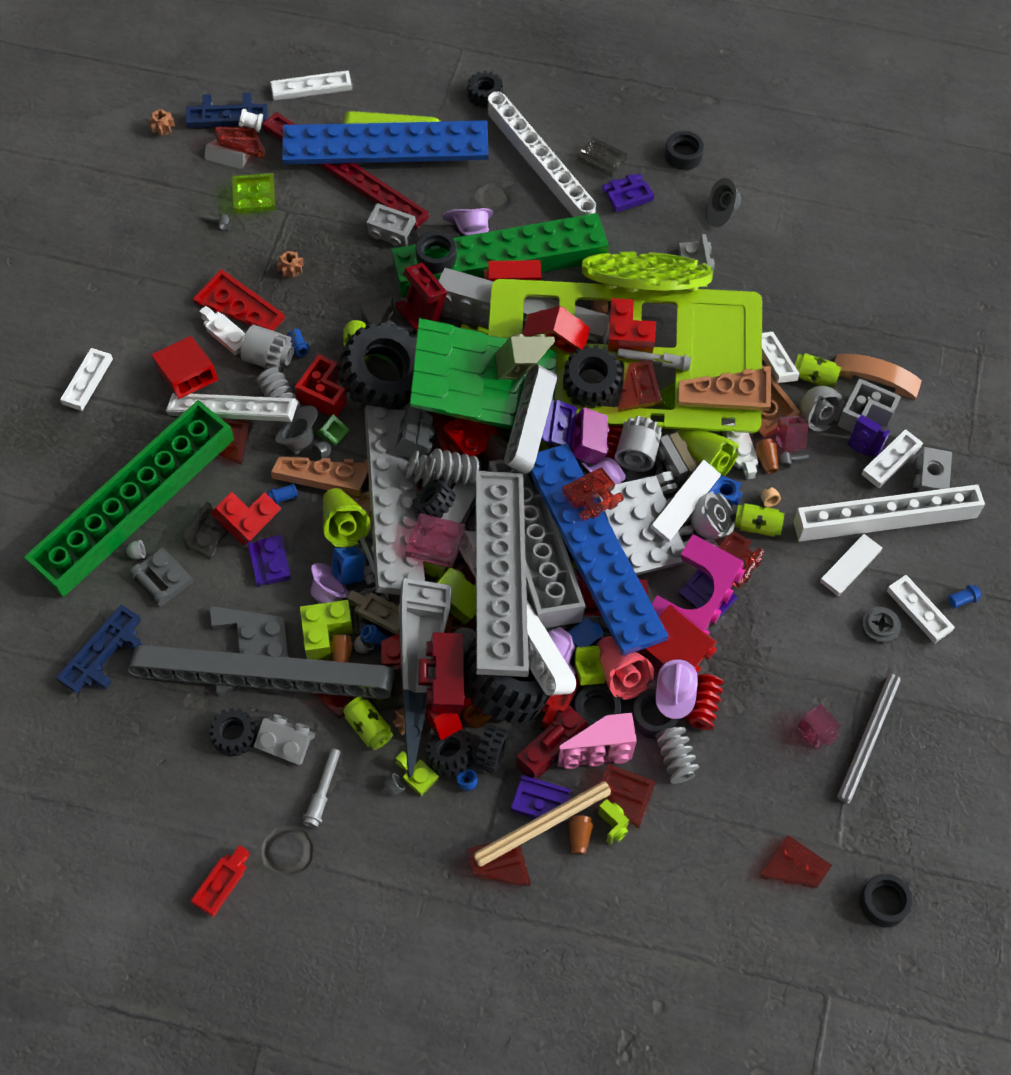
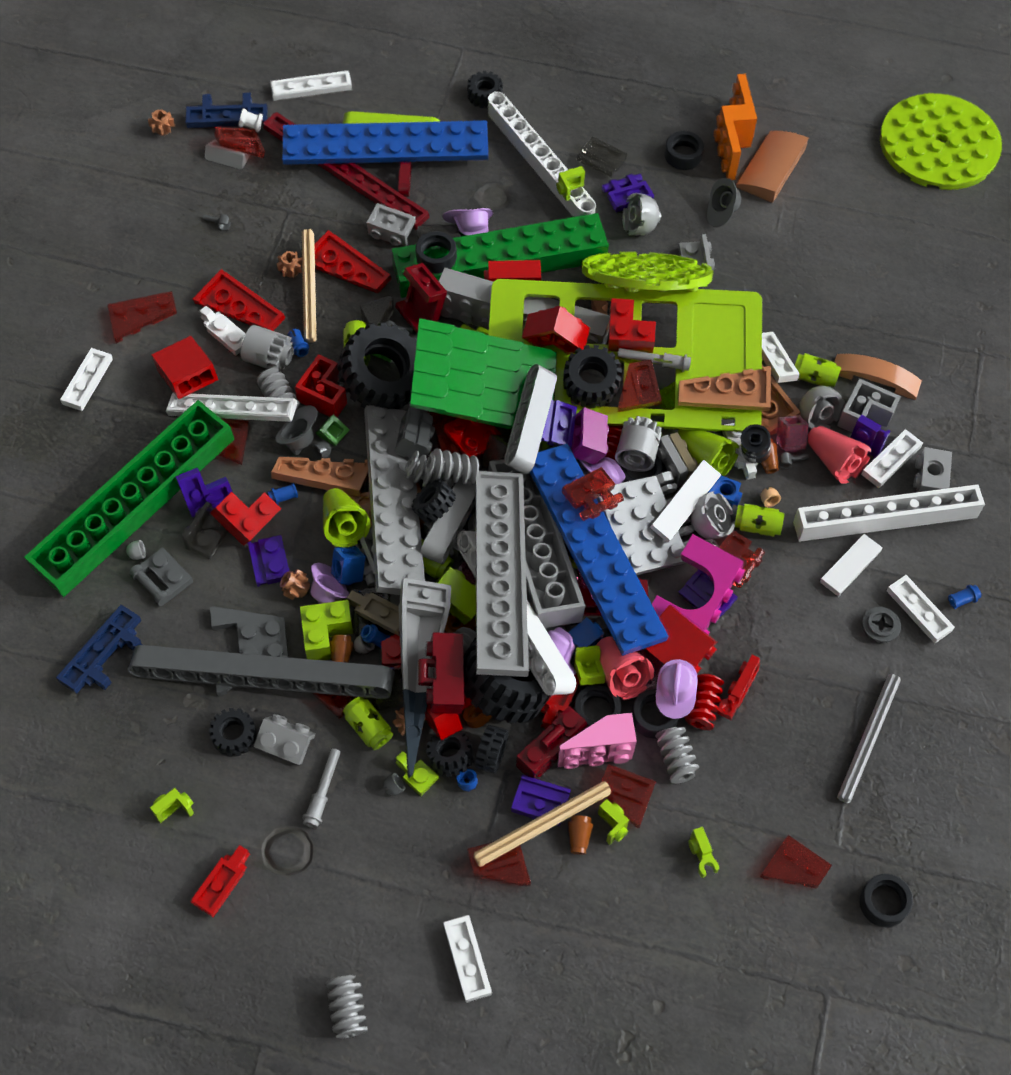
(136, 313): none -> clear red wing
(169, 803): none -> lime bracket
(197, 493): none -> dark purple plate
(253, 193): clear neon green plate -> none
(294, 584): none -> nougat gear
(309, 295): none -> tan axle
(345, 1007): none -> light grey piece
(348, 264): none -> red wing
(405, 178): none -> dark red beam
(435, 540): clear pink plate -> none
(467, 958): none -> white plate
(520, 355): olive slope -> none
(570, 180): none -> lime bracket
(641, 215): none -> light grey cylinder
(700, 845): none -> lime plate
(735, 126): none -> orange bracket
(740, 688): none -> red hinge
(755, 443): none -> black wheel
(772, 164): none -> nougat slope
(819, 727): clear pink brick -> none
(839, 453): none -> coral cone
(960, 162): none -> lime plate

